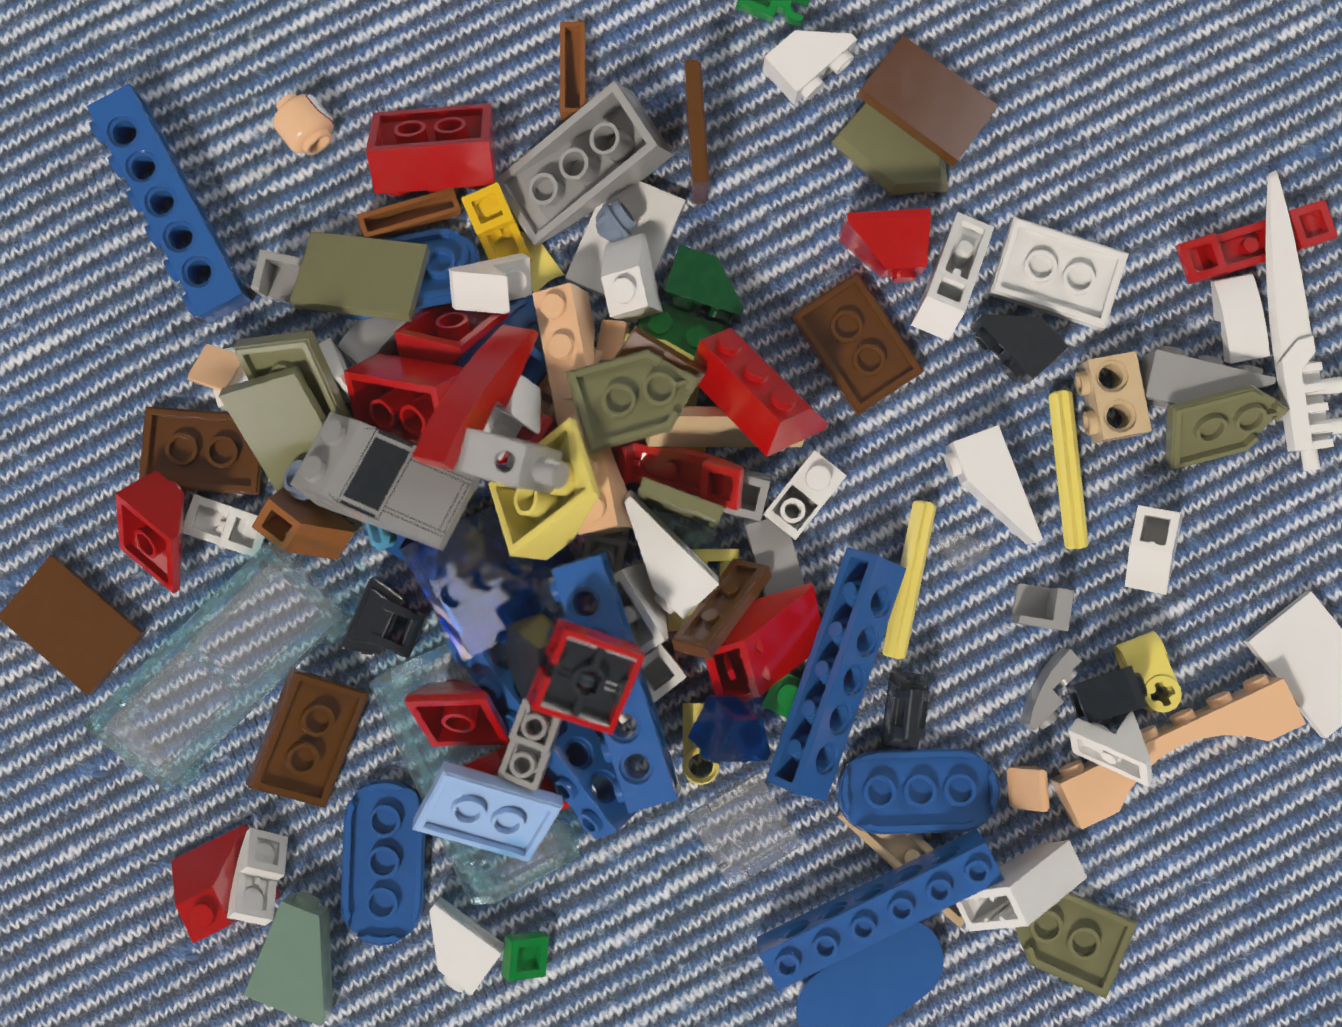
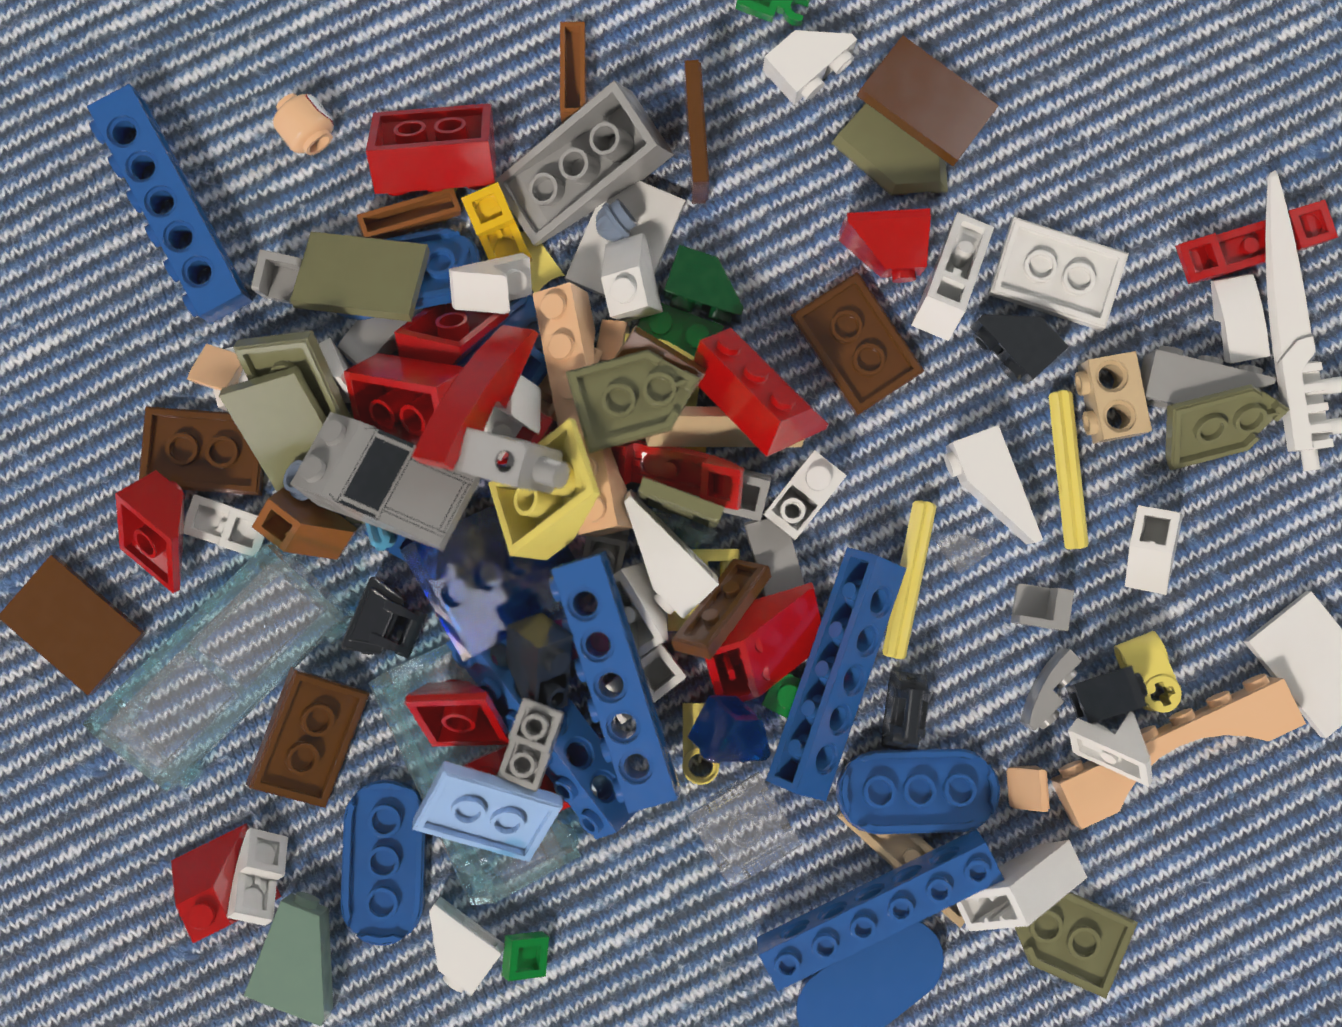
(585, 677): piece -> none

